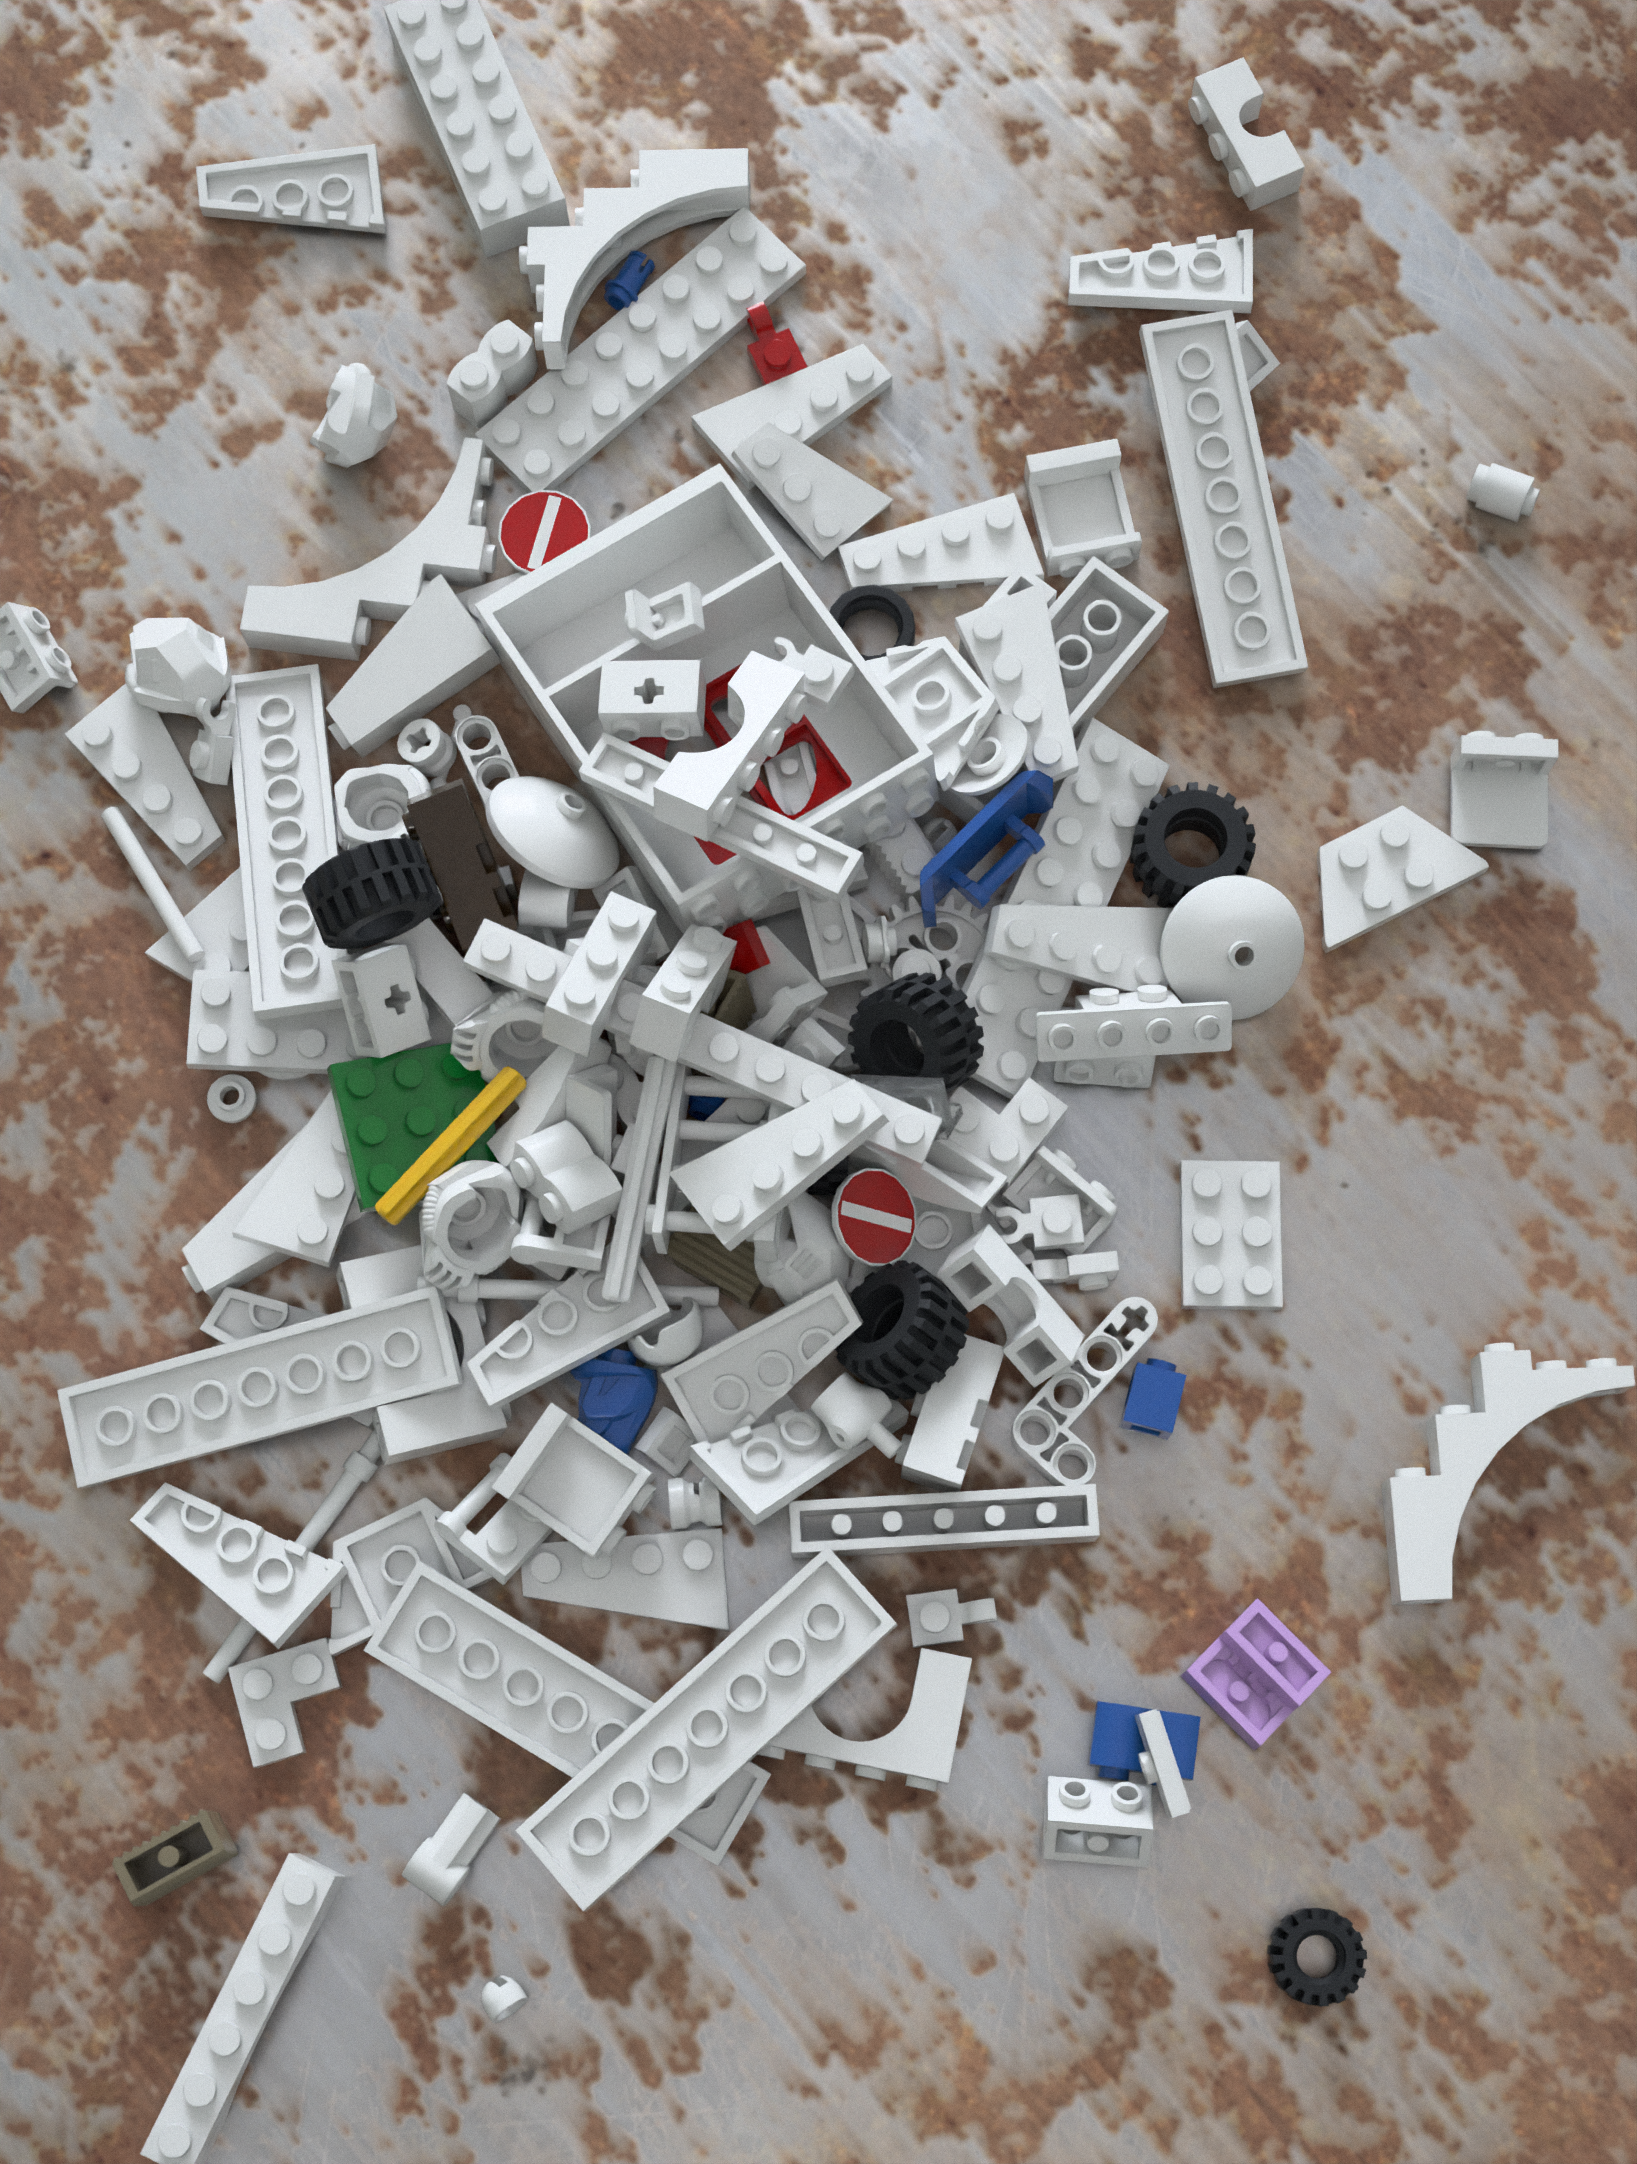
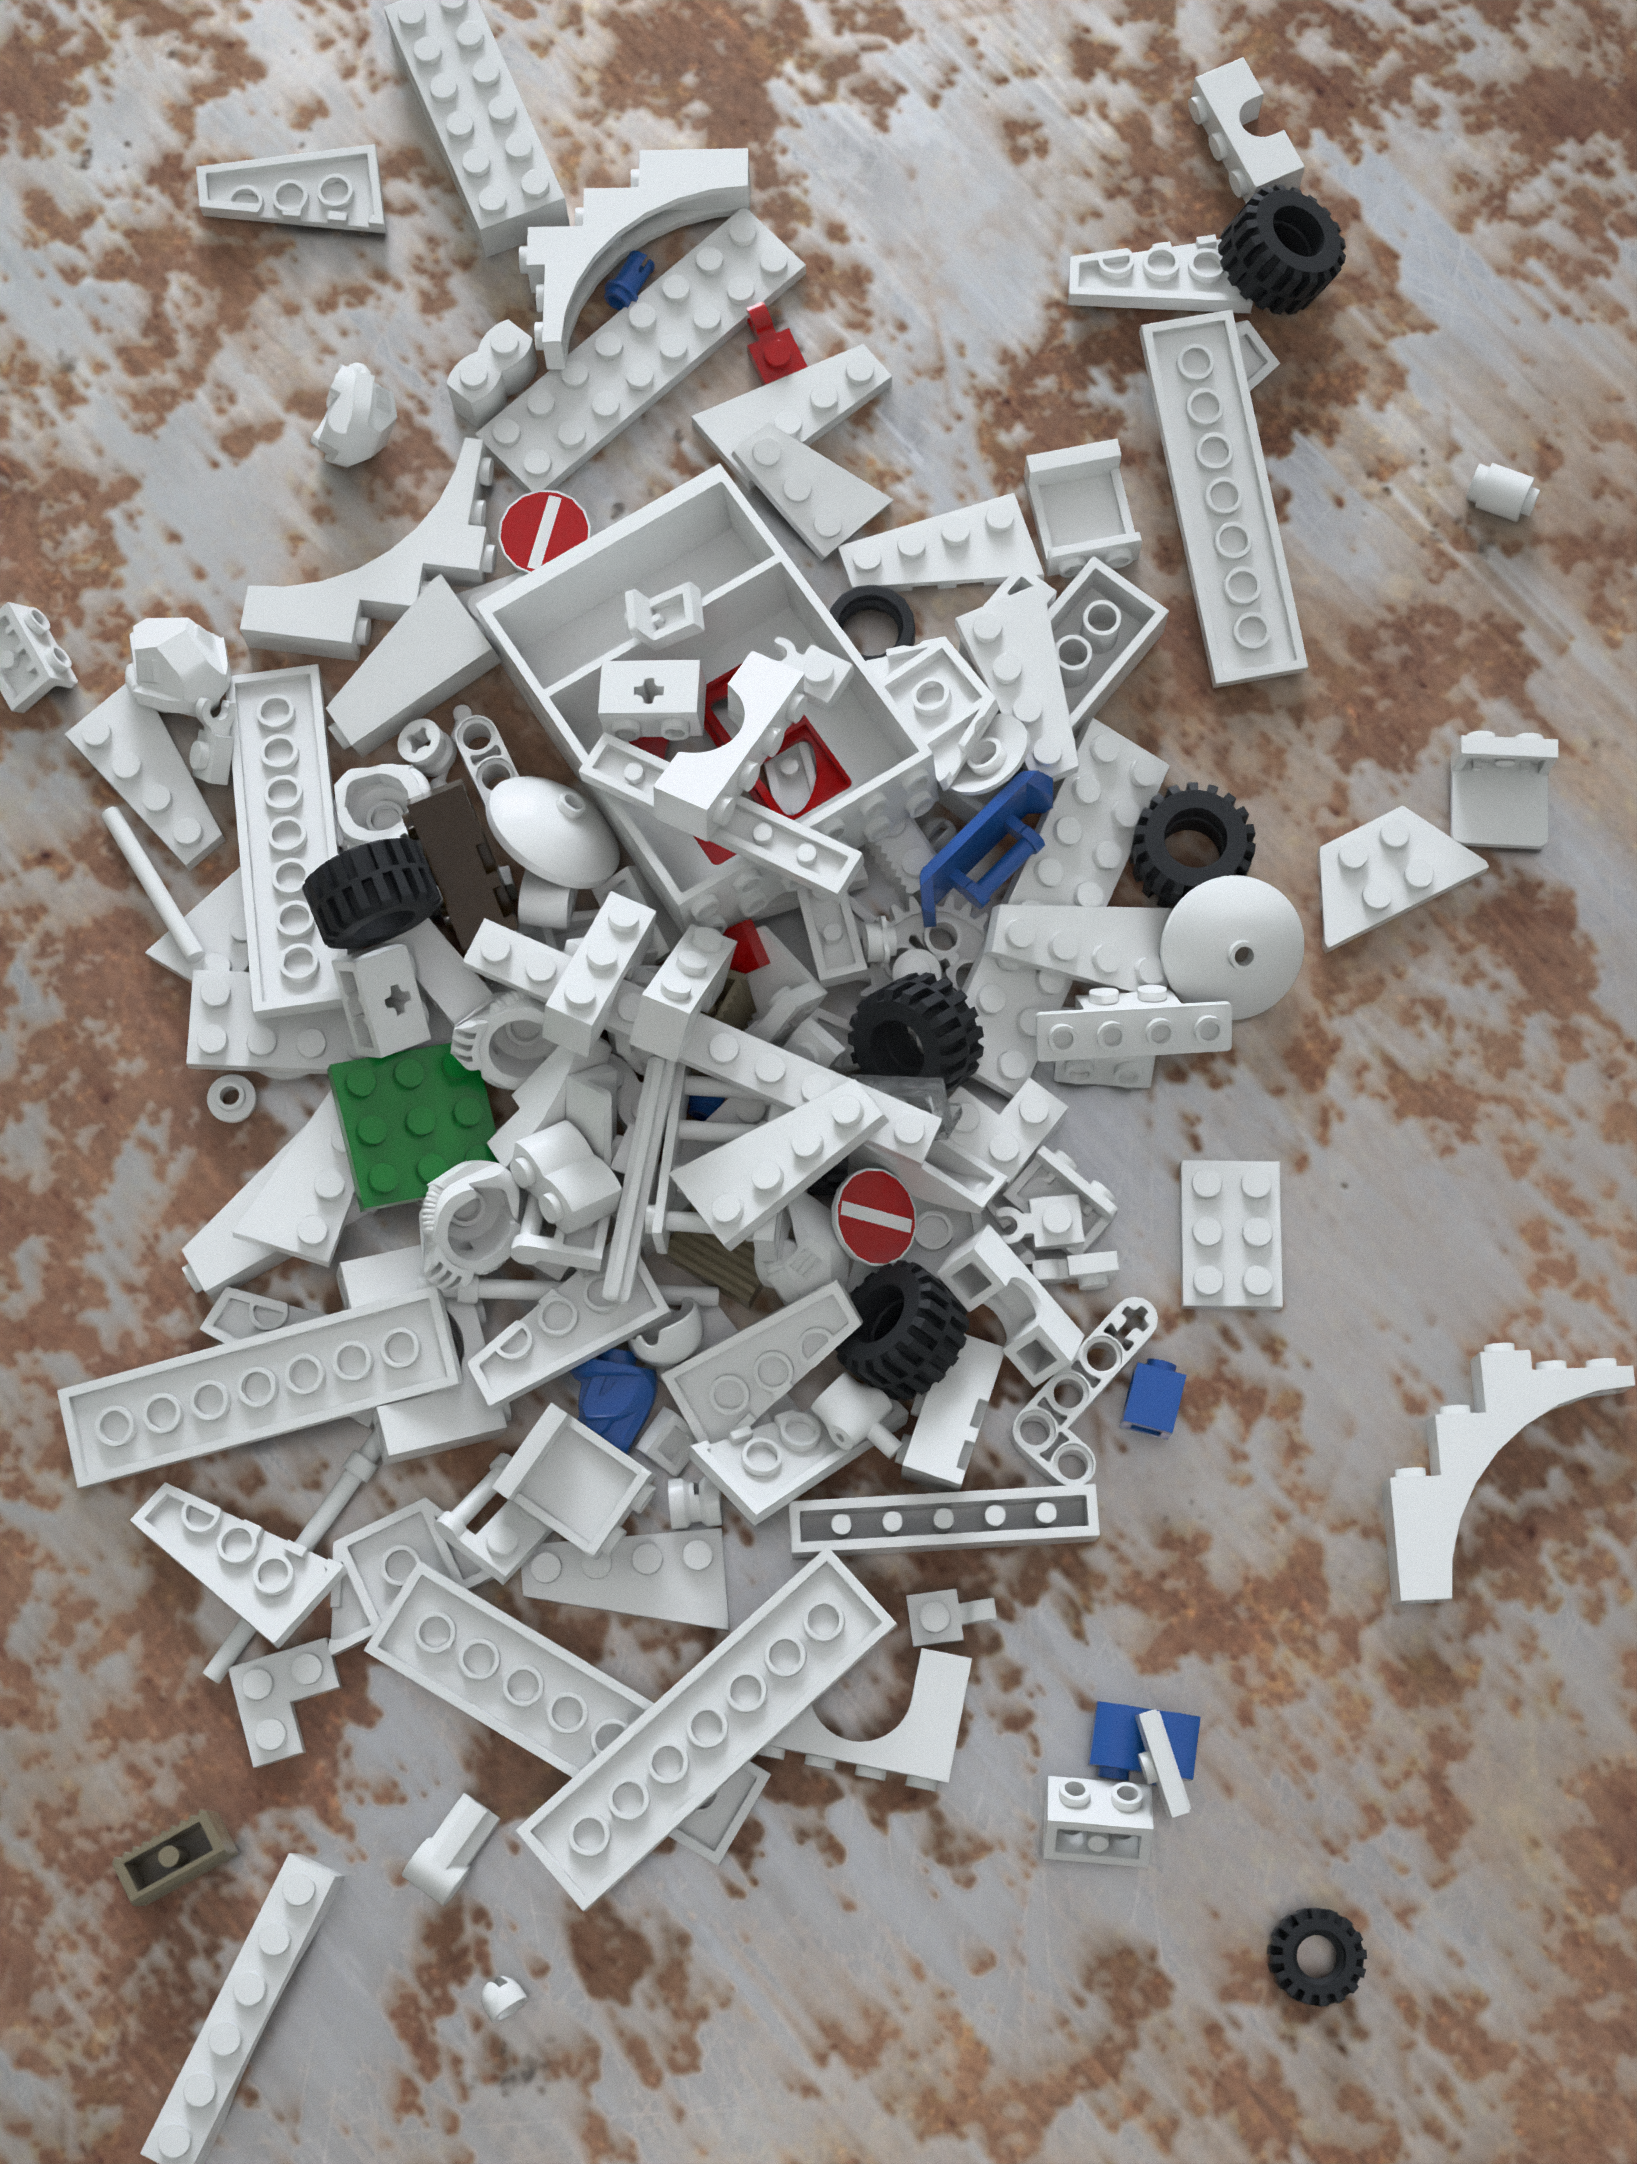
(451, 1145): yellow axle -> none
(1256, 1674): lavender slope -> none
(1282, 249): none -> black tyre

